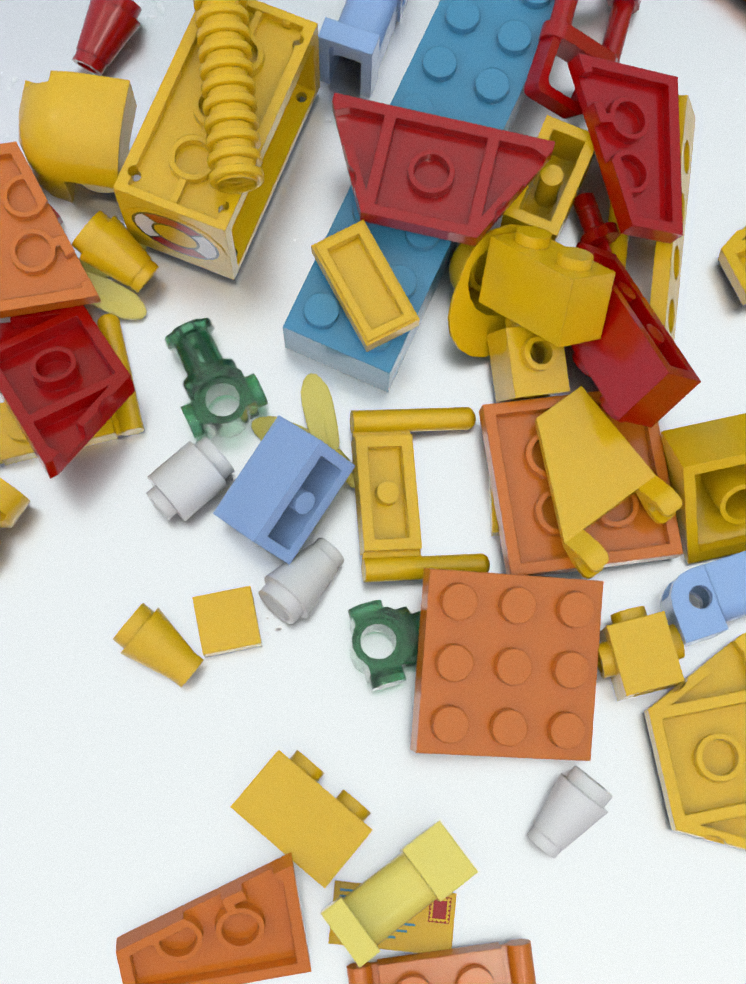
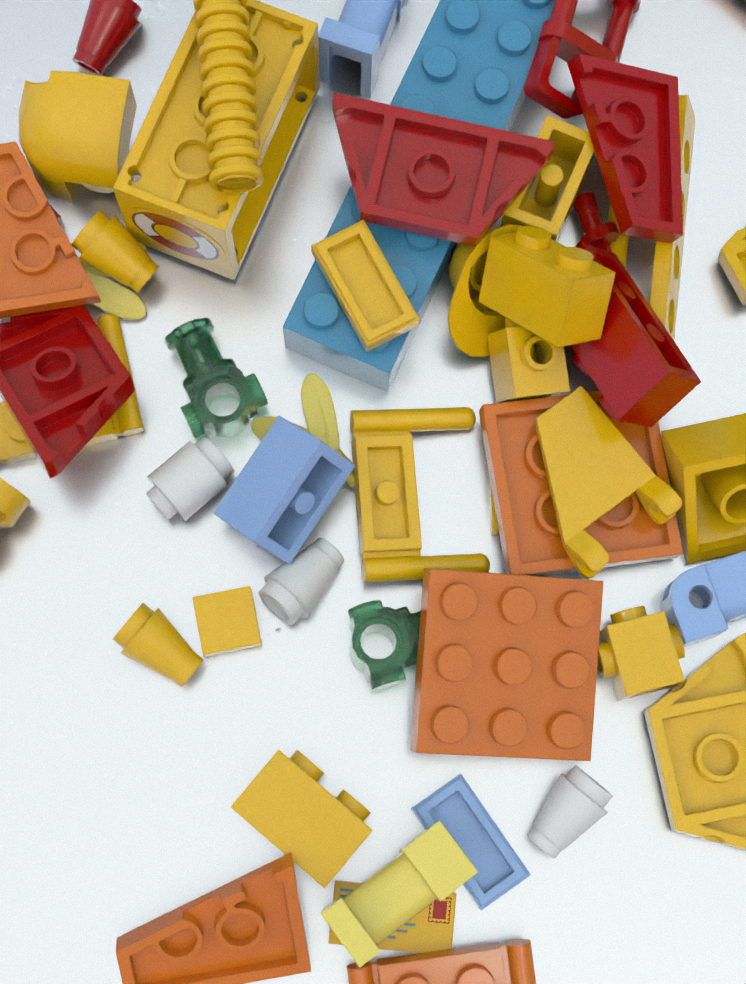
(478, 838): none -> light blue tile

